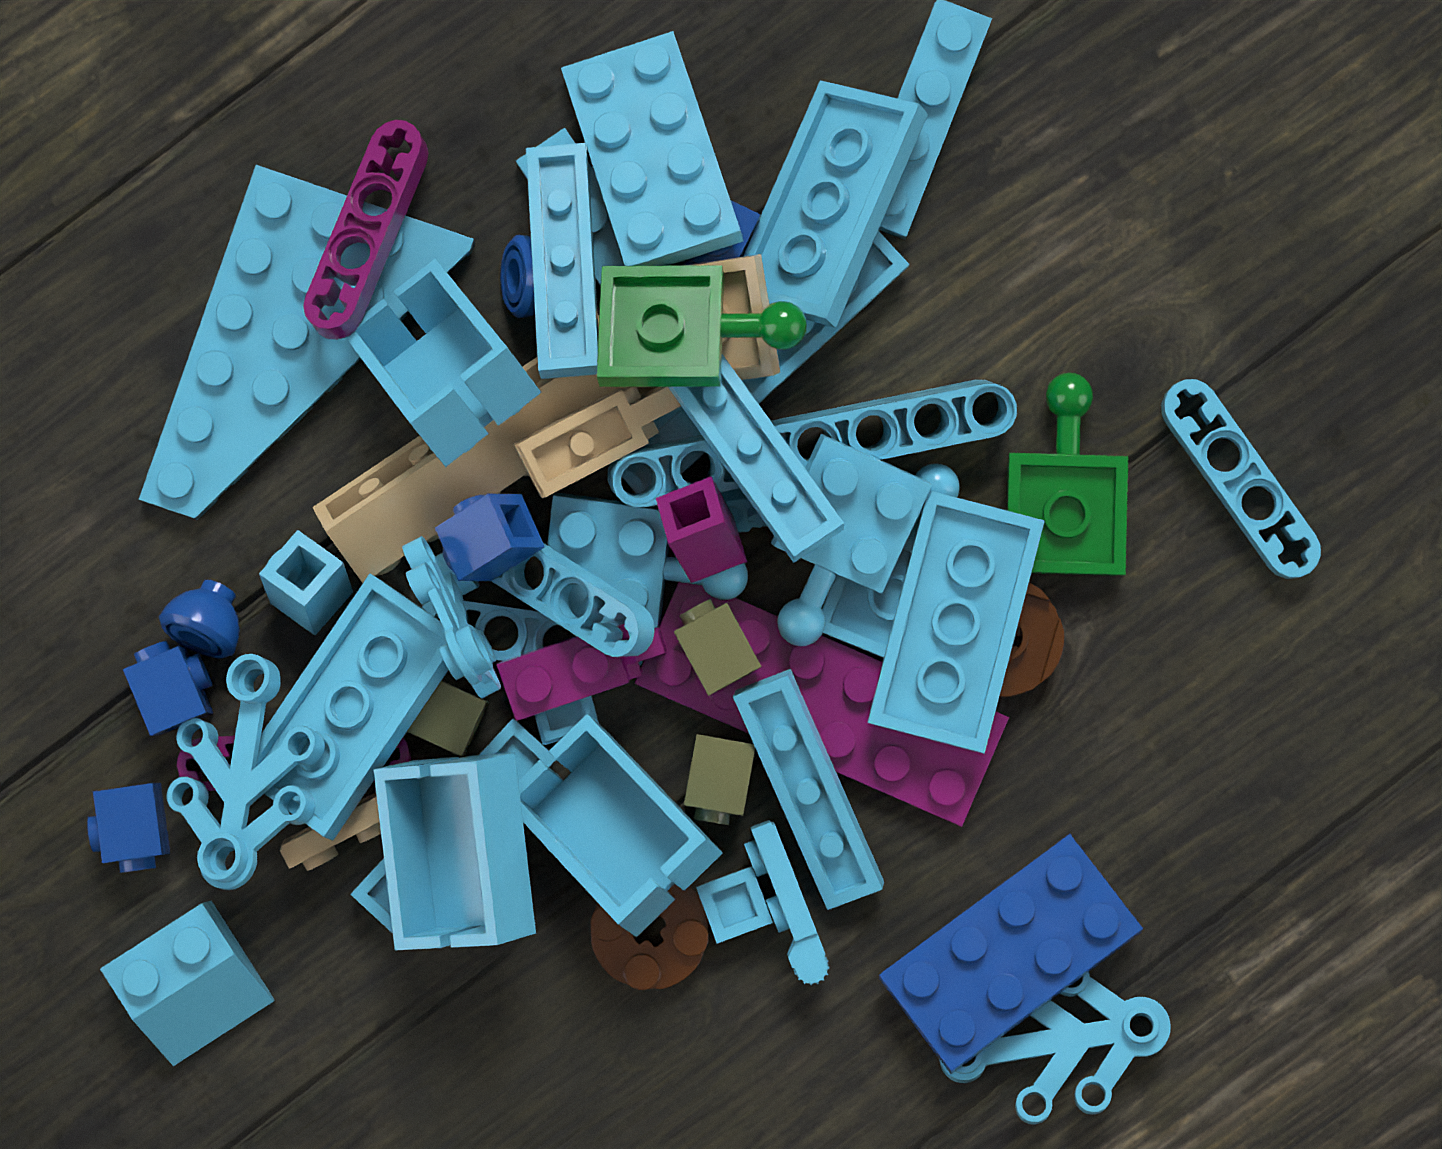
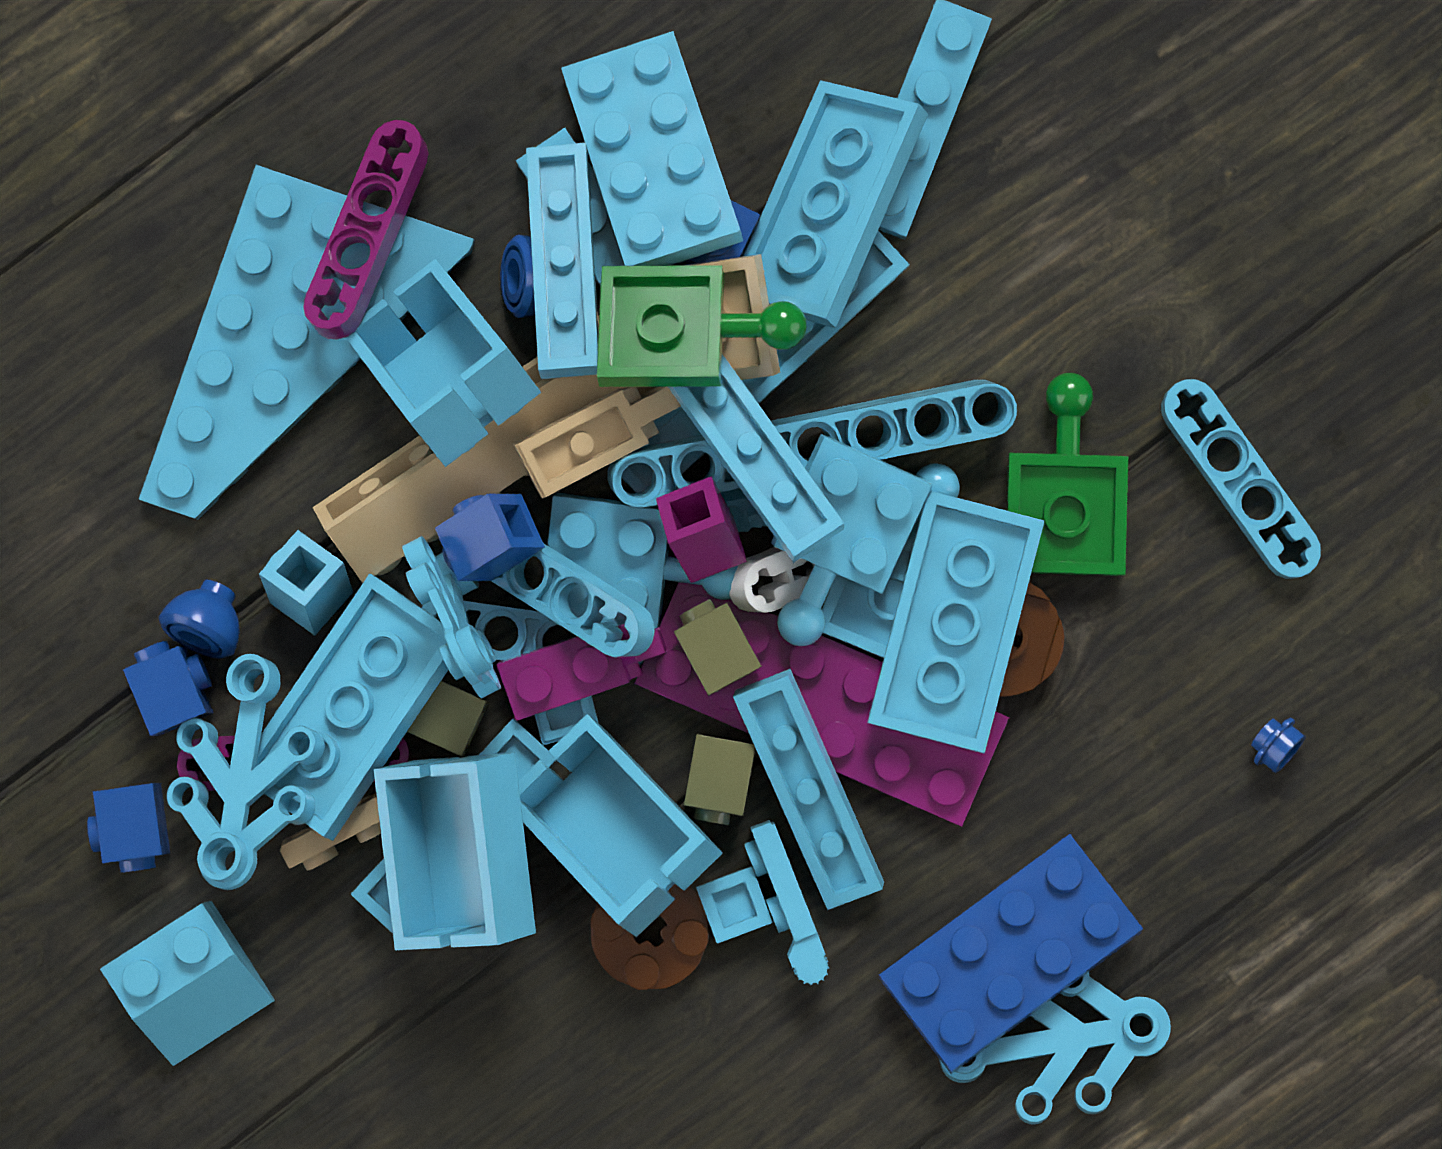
(774, 595): none -> white beam
(1277, 744): none -> blue plate

